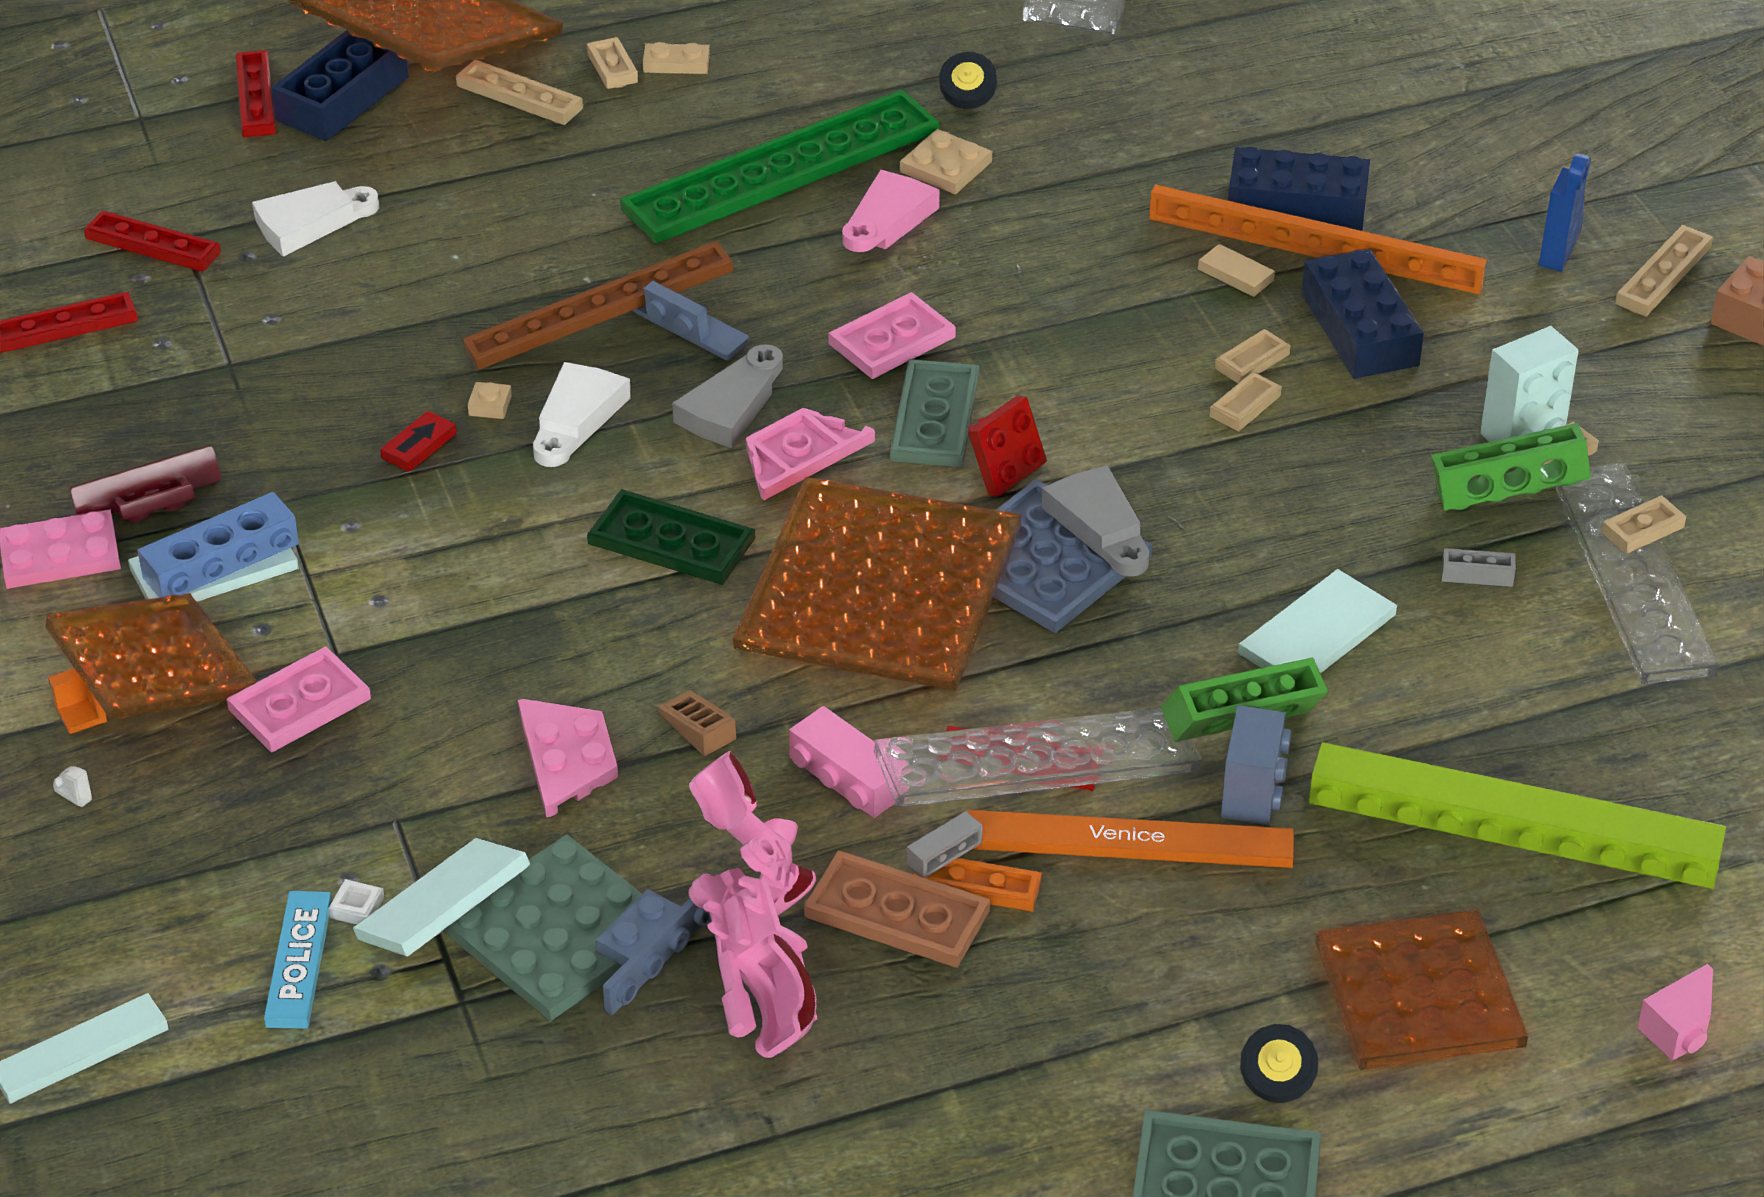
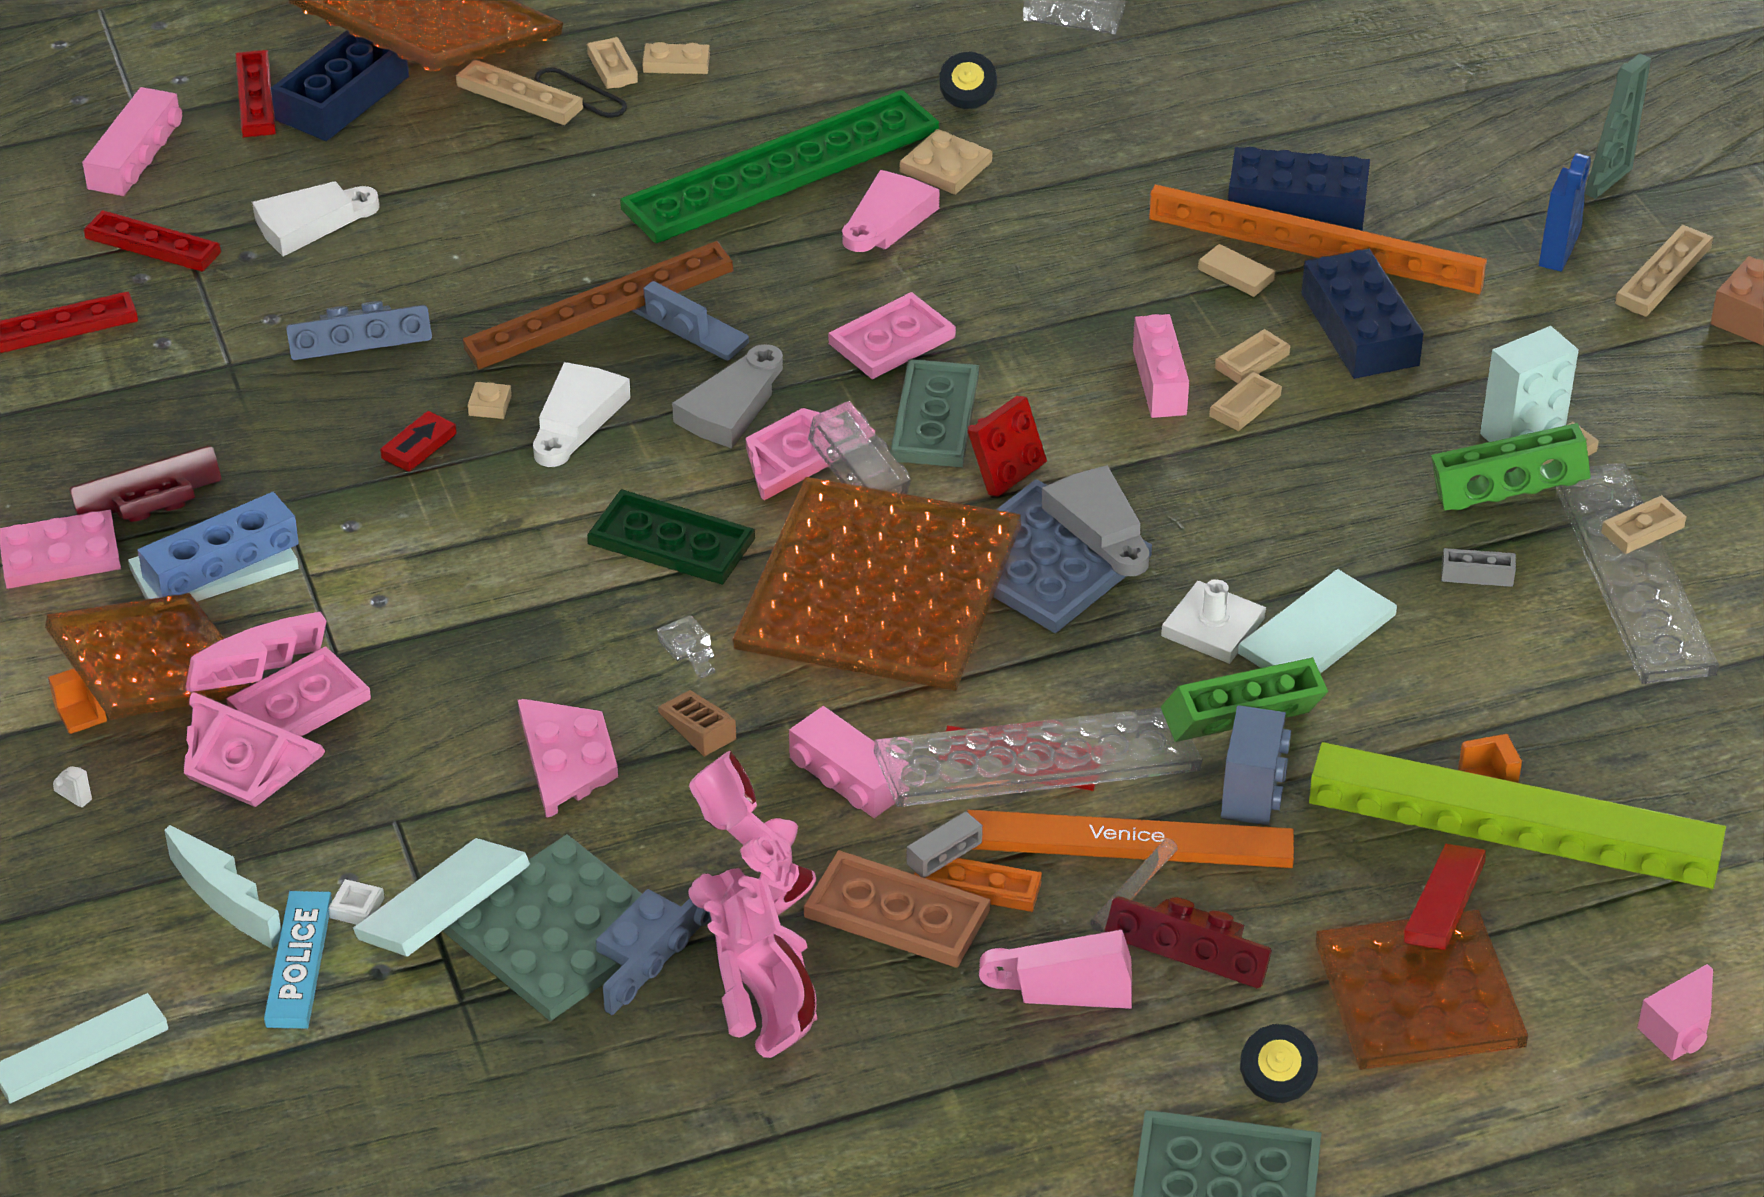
(132, 141): none -> bright pink brick
(216, 881): none -> light aqua slope
(242, 752): none -> bright pink wing
(250, 652): none -> bright pink slope
(358, 330): none -> sand blue bracket
(588, 85): none -> black piece
(688, 639): none -> clear plate
(856, 451): none -> clear brick
(1065, 972): none -> bright pink piece
(1137, 880): none -> clear bar
(1160, 365): none -> bright pink brick
(1191, 937): none -> dark red bracket
(1213, 620): none -> white tile
(1444, 896): none -> red tile
(1491, 757): none -> orange panel
(1621, 128): none -> sand green wing

